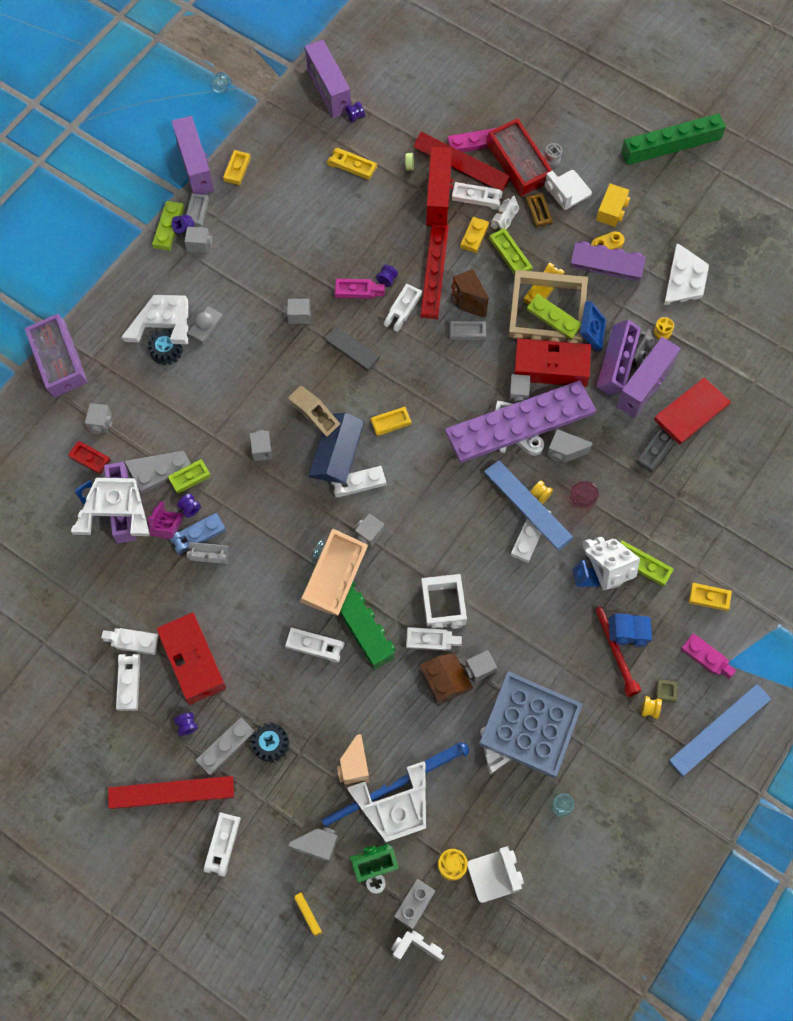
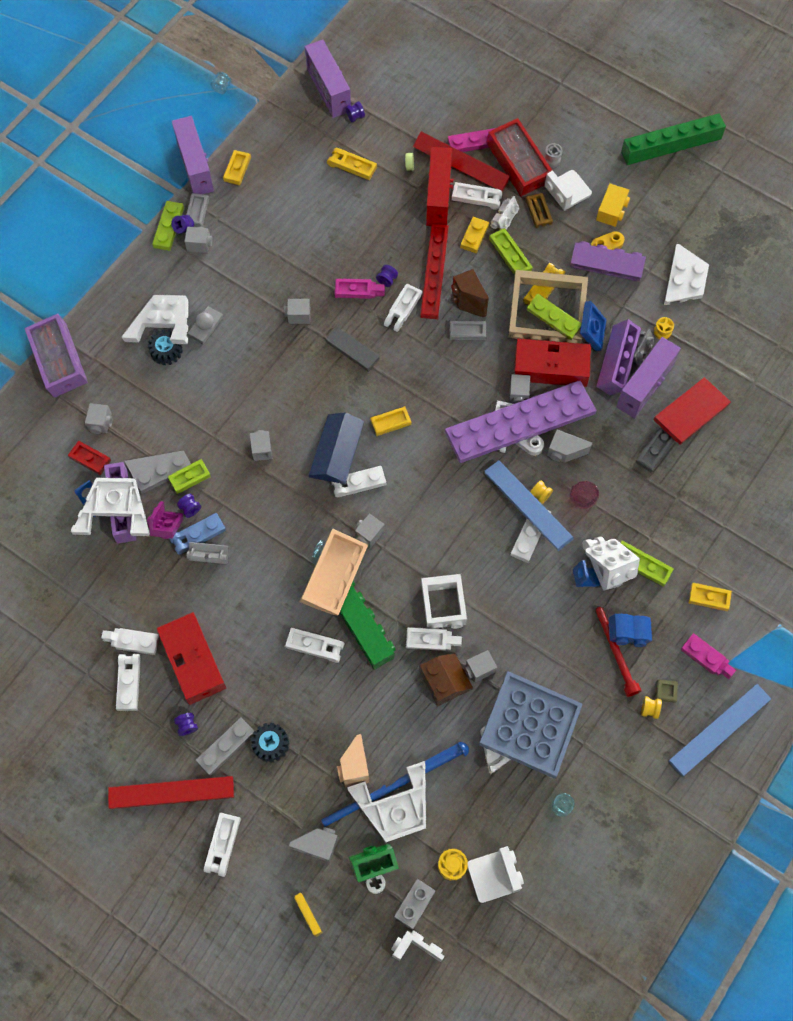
(314, 410): tan slope -> none

